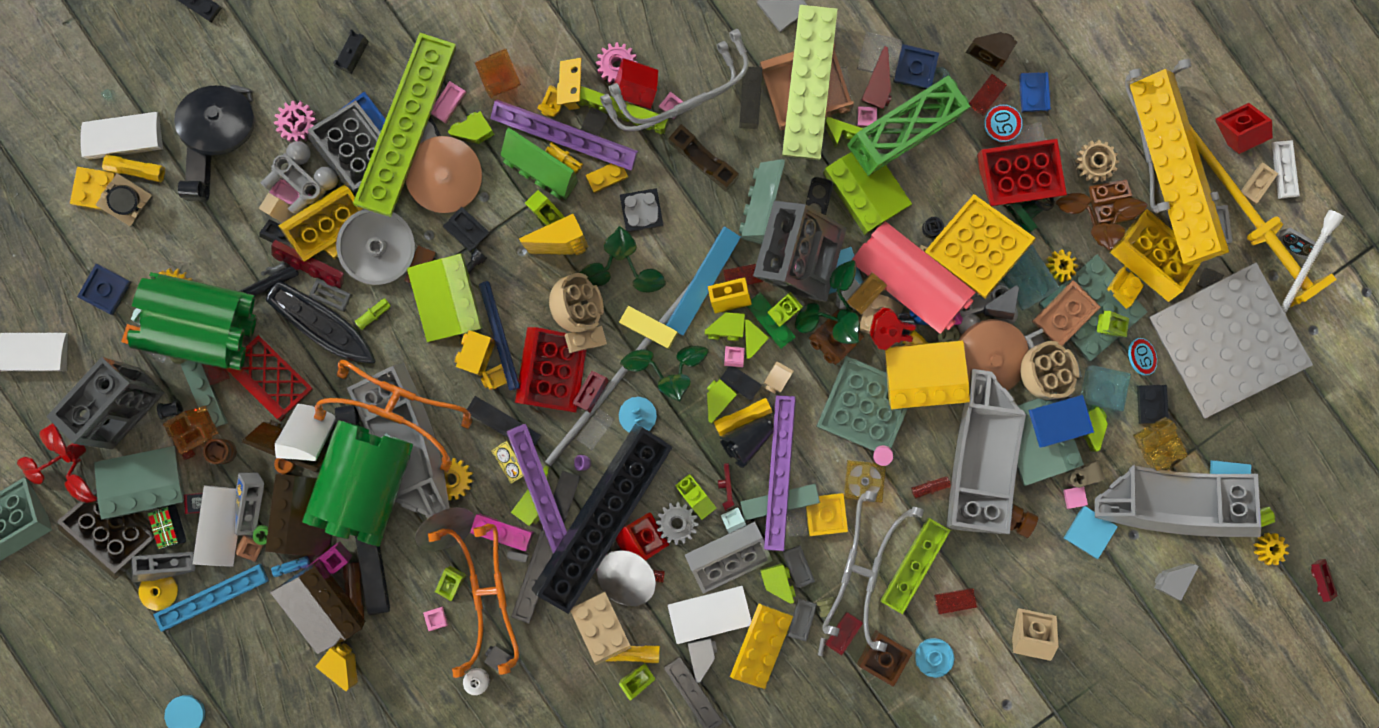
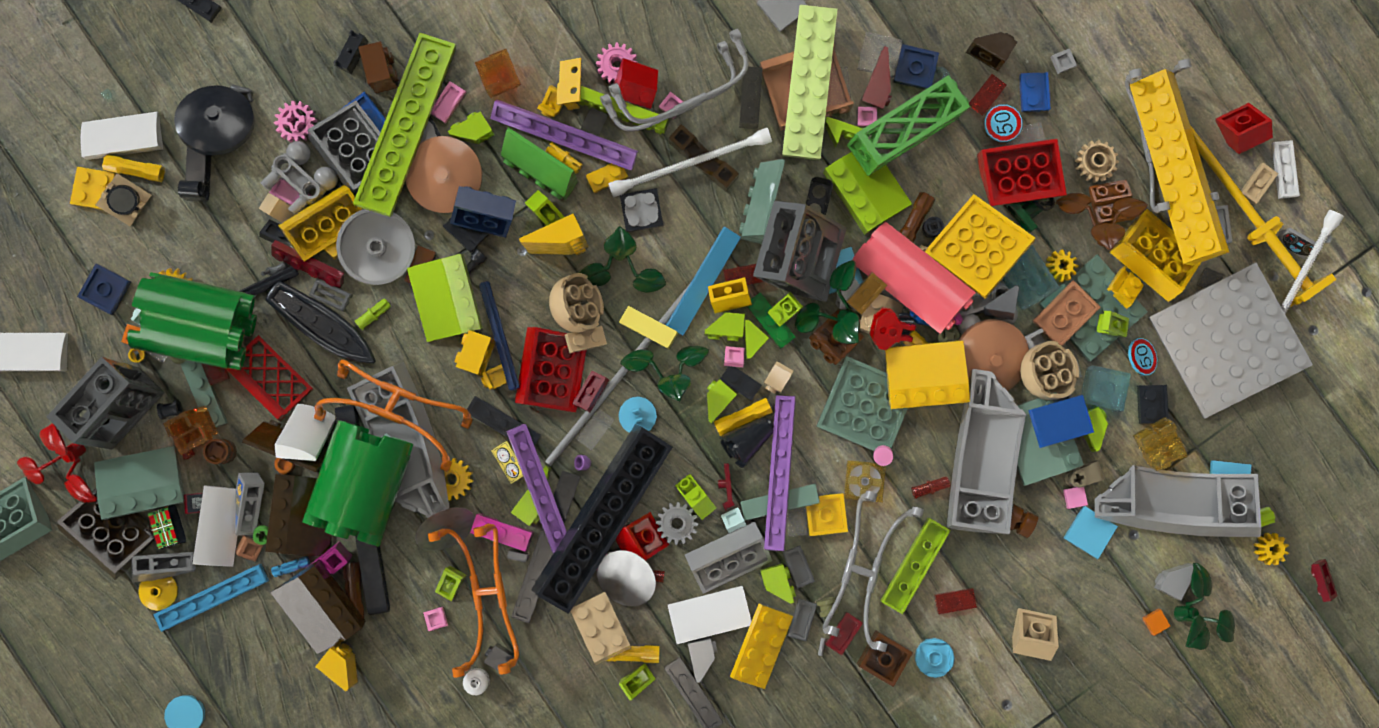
(132, 356): none -> yellow hinge
(378, 67): none -> reddish brown brick
(483, 211): none -> dark blue brick
(619, 187): none -> white hose
(920, 209): none -> reddish brown axle
(1063, 61): none -> light grey plate
(1156, 622): none -> orange tile
(1199, 634): none -> dark green plant

